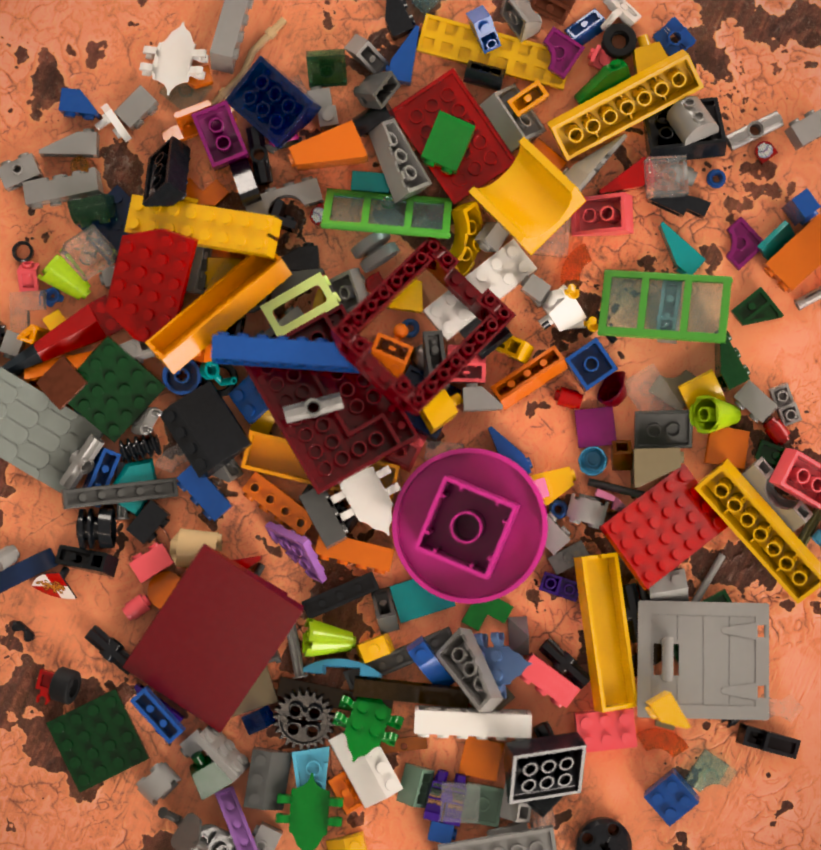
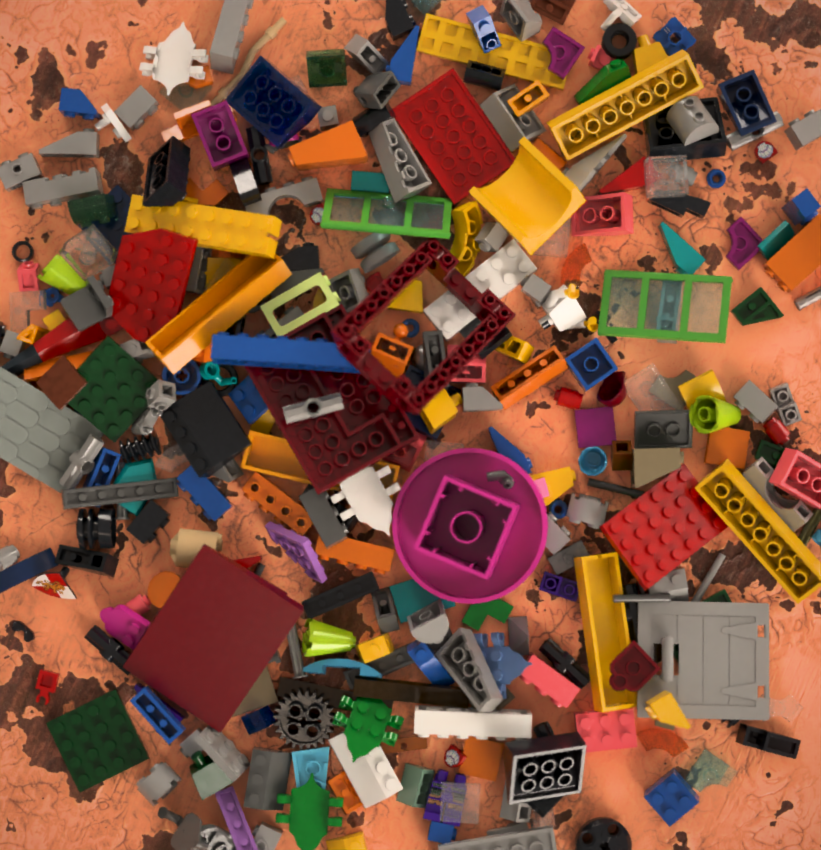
(65, 685): black tyre -> none
(79, 163): clear yellow plate -> none
(88, 305): none -> dark grey bracket
(124, 624): none -> dark pink plate
(152, 562): coral brick -> none
(161, 395): none -> light grey brick
(288, 222): black bracket -> none
(321, 95): light grey brick -> none
(429, 623): none -> light grey brick
(447, 143): green slope -> none
(454, 756): none -> tile
(490, 805): sand green tile -> none
(501, 476): none -> dark grey arm
(586, 27): blue slope -> none
(616, 505): bright pink slope -> none
(631, 669): none -> dark red plate
(641, 598): none -> dark grey bar
(728, 367): dark green slope -> none
(746, 103): none -> dark blue slope

